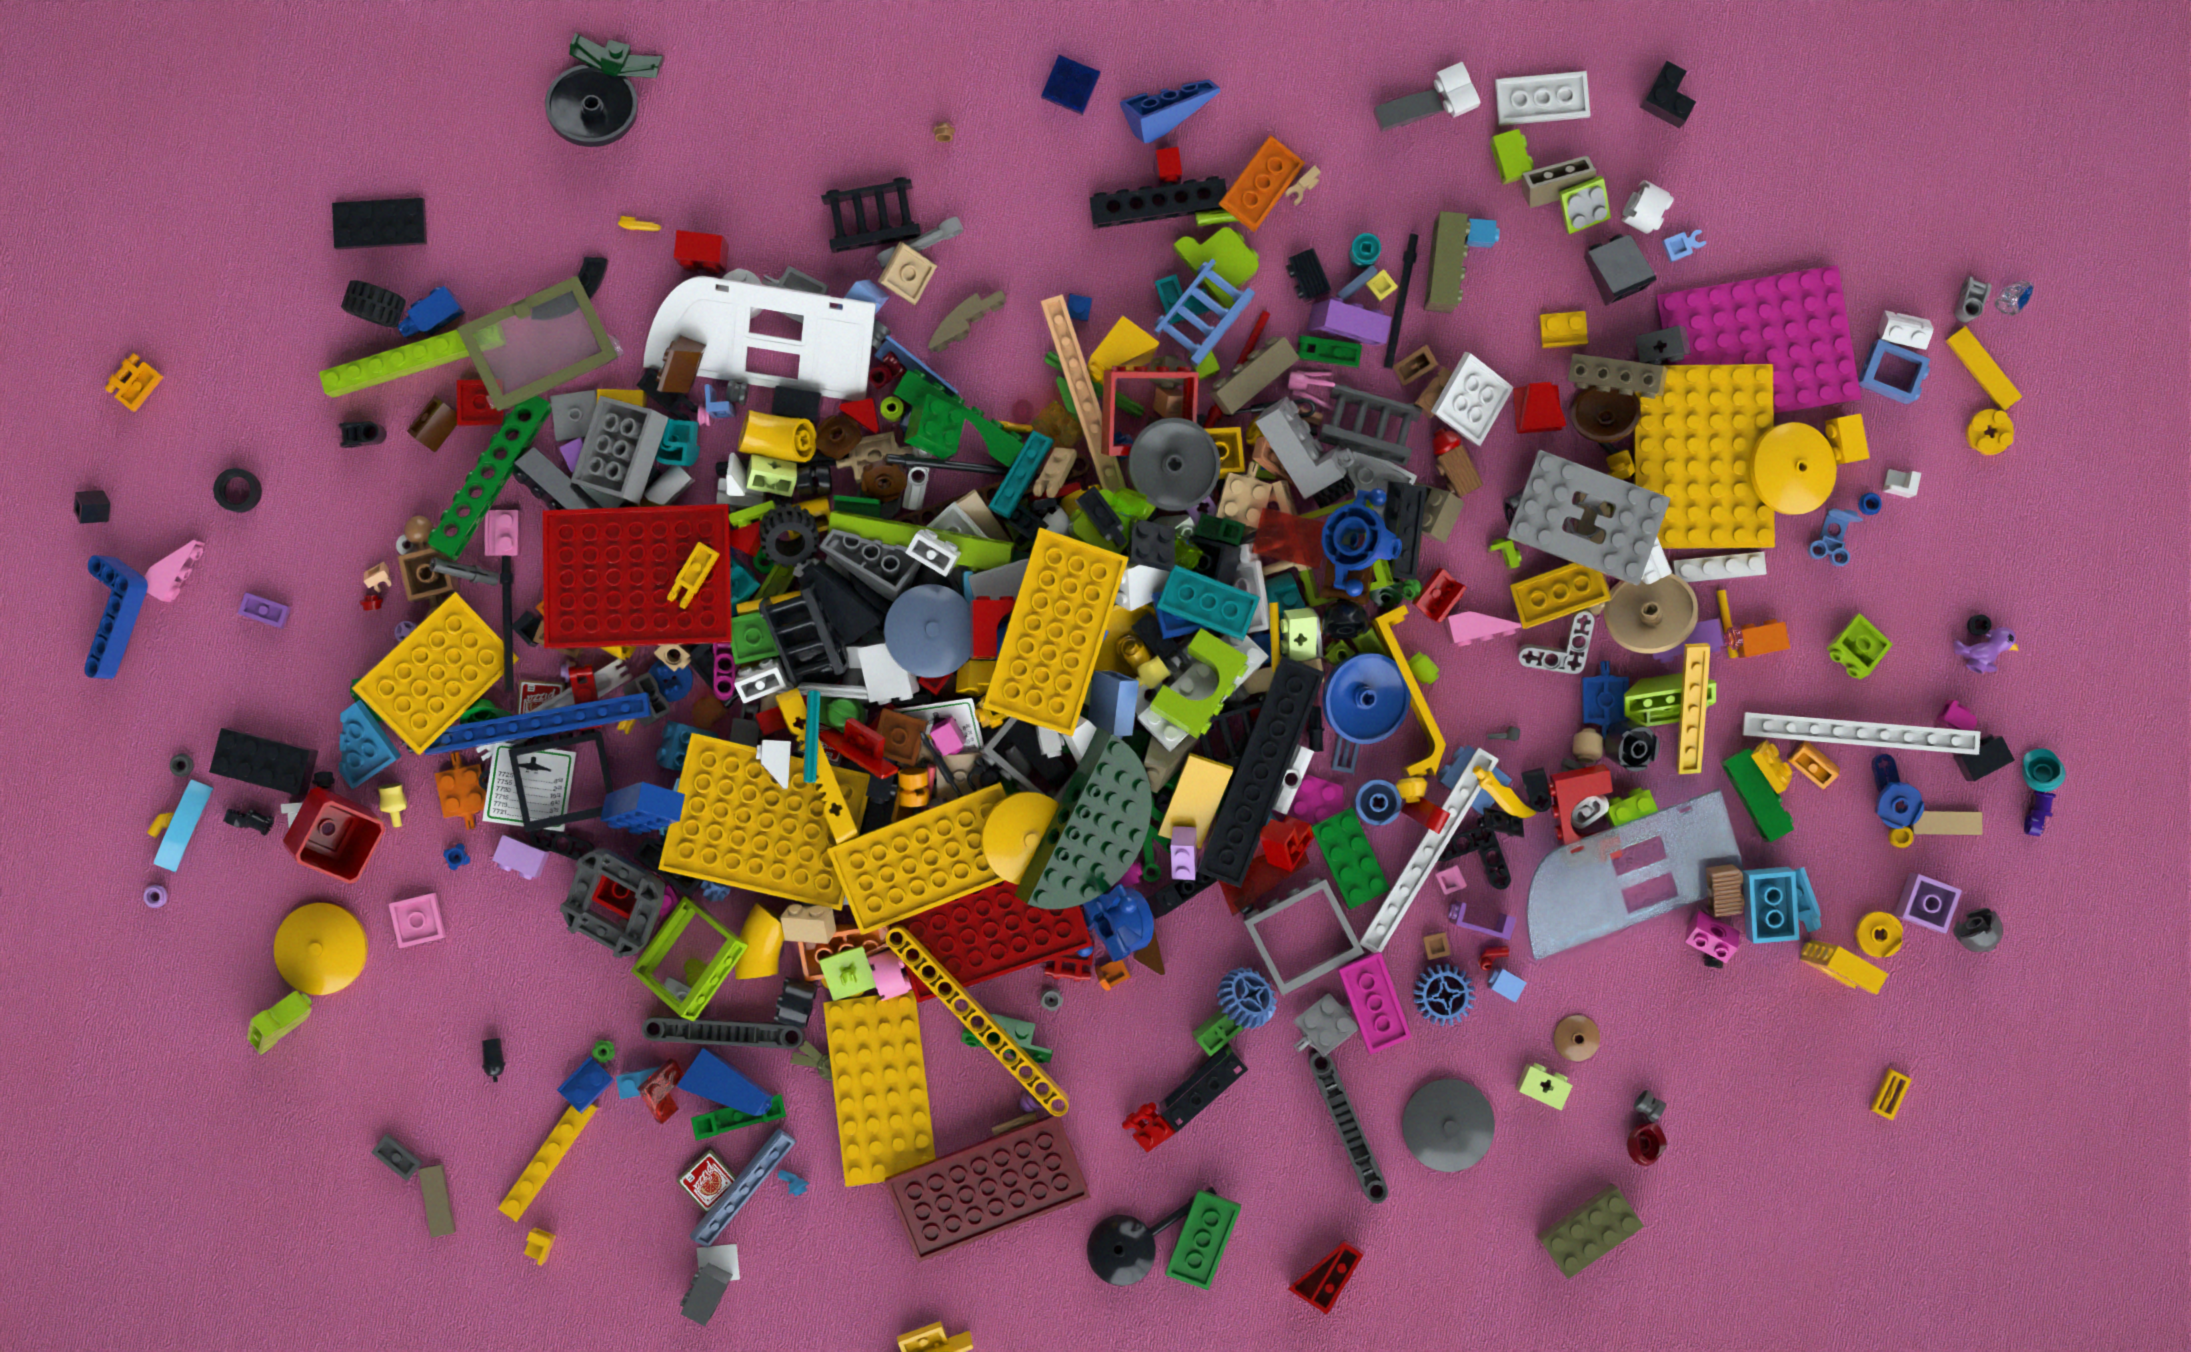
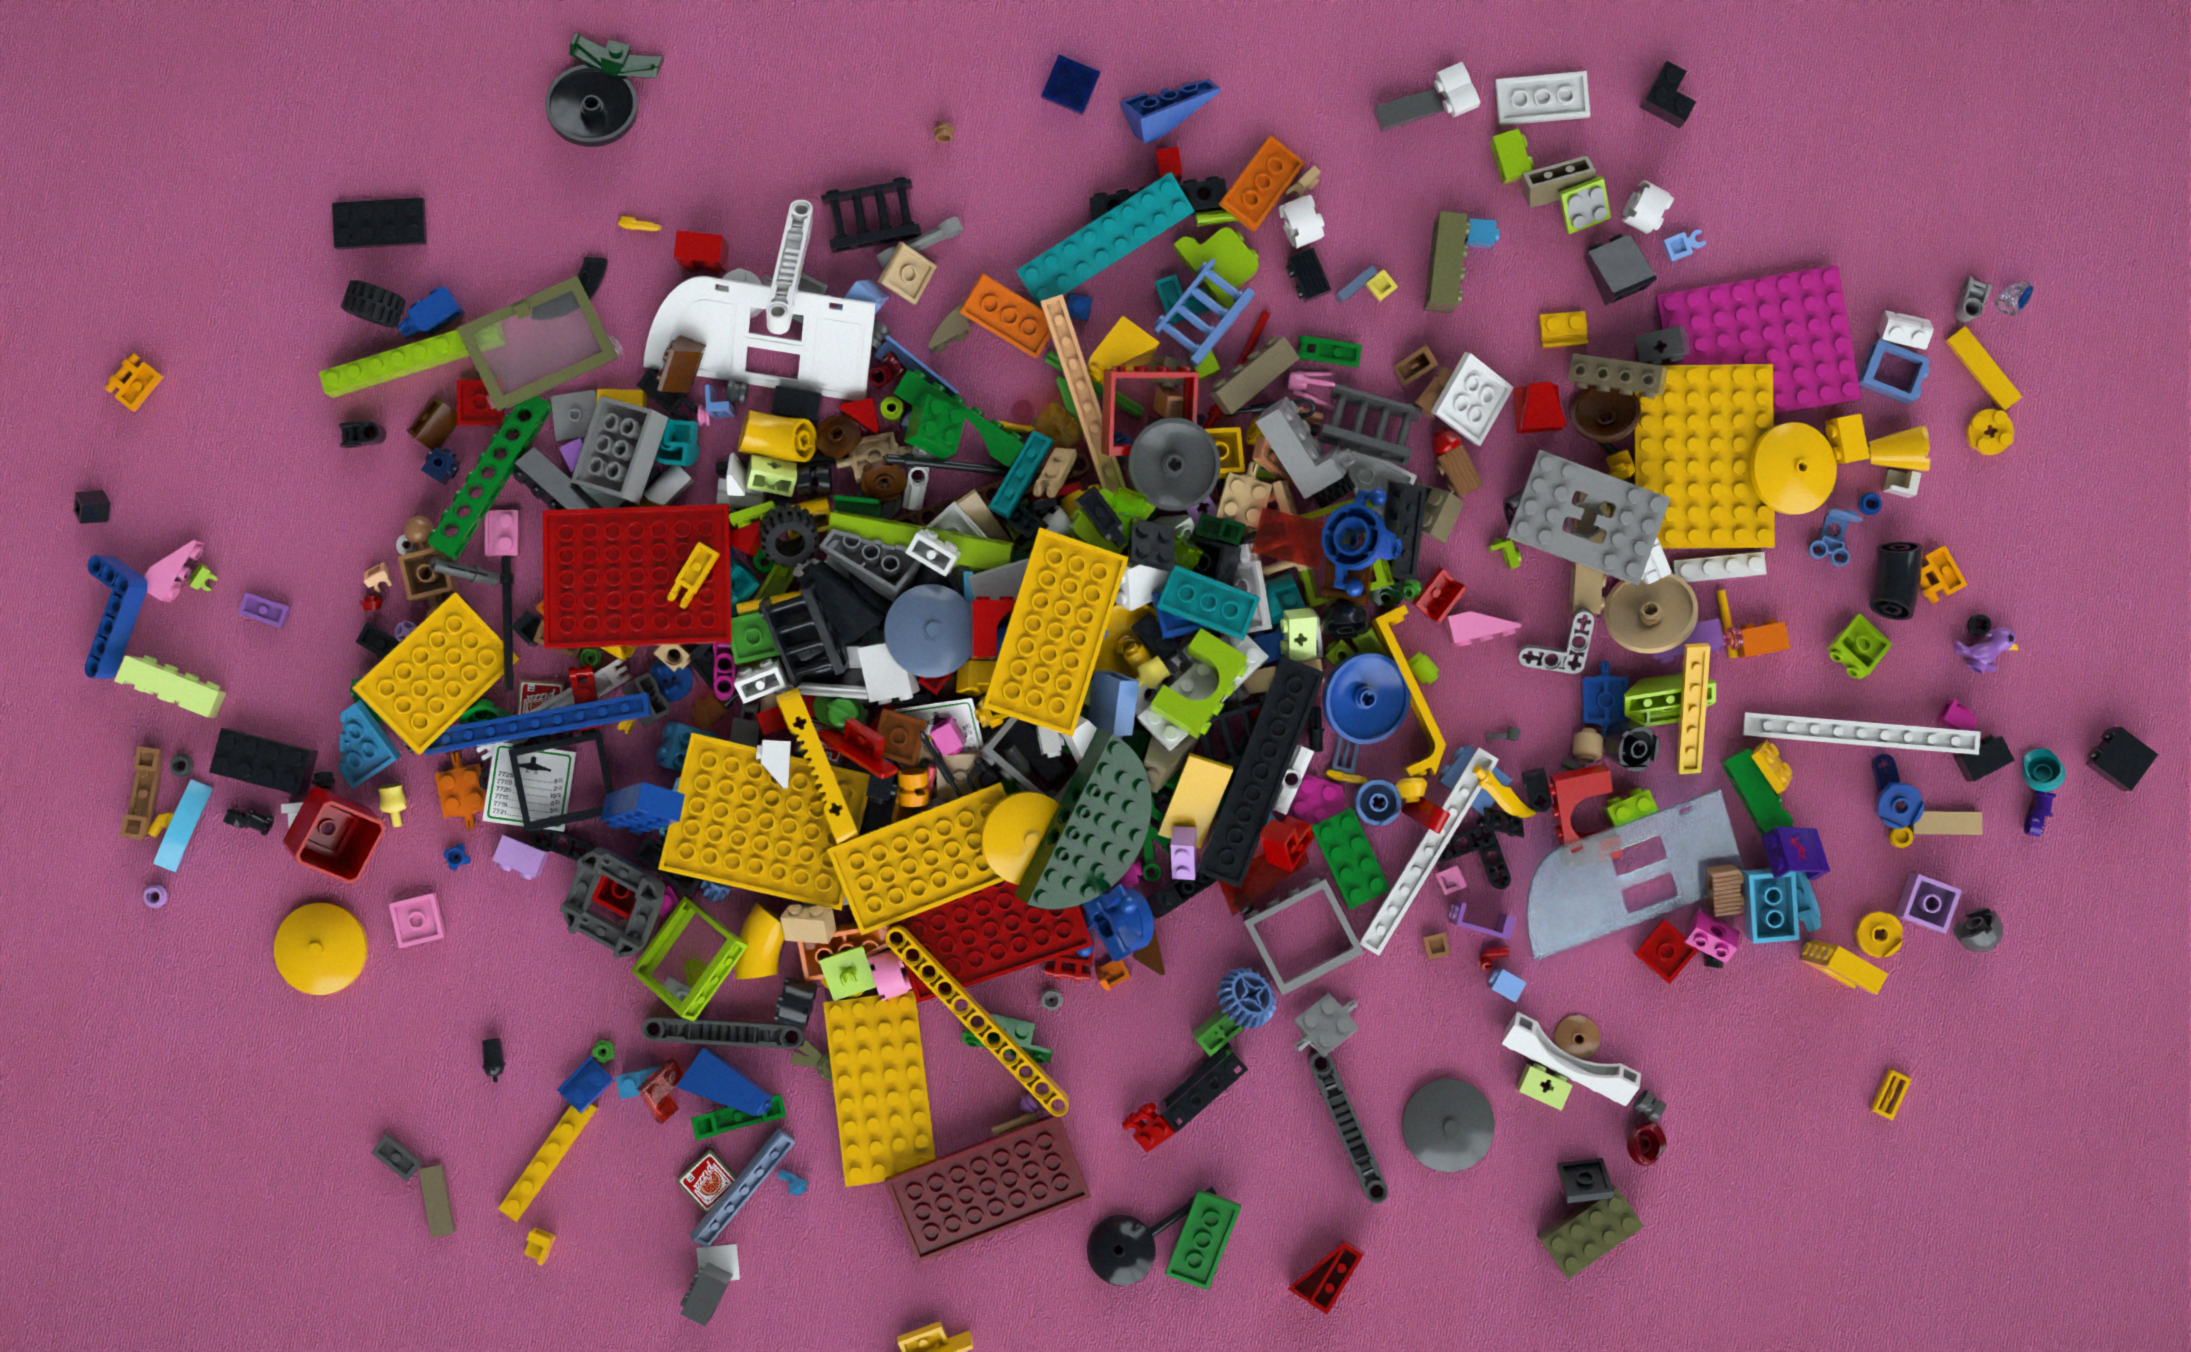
(144, 793): none -> medium nougat slope
(171, 685): none -> yellowish green wedge
(199, 577): none -> lime tile
(220, 485): black tyre -> none
(279, 1020): lime brick -> none
(376, 640): none -> black plate
(441, 465): none -> dark blue brick
(564, 669): lavender plate -> none
(583, 657): none -> bright green plate
(789, 267): none -> white gear
(811, 736): teal axle -> none
(1007, 315): none -> orange tile
(1106, 239): none -> teal plate
(1274, 634): yellow bar -> none
(1301, 221): none -> white brick
(1347, 777): none -> yellow piece
(1350, 321): medium lavender wedge -> none
(1364, 250): teal wheel -> none
(1374, 1002): dark pink plate -> none
(1409, 259): black bar -> none
(1455, 992): medium blue gear -> none
(1559, 593): yellow plate -> none
(1585, 1180): none -> black plate
(1590, 810): white plate -> none
(1610, 1080): none -> white arch
(1665, 951): none -> red plate
(1795, 851): none -> dark purple panel
(1814, 764): light orange slope -> none
(1897, 580): none -> black brick
(1902, 450): none -> yellow cone
(1945, 573): none -> light orange plate
(2121, 758): none -> black brick

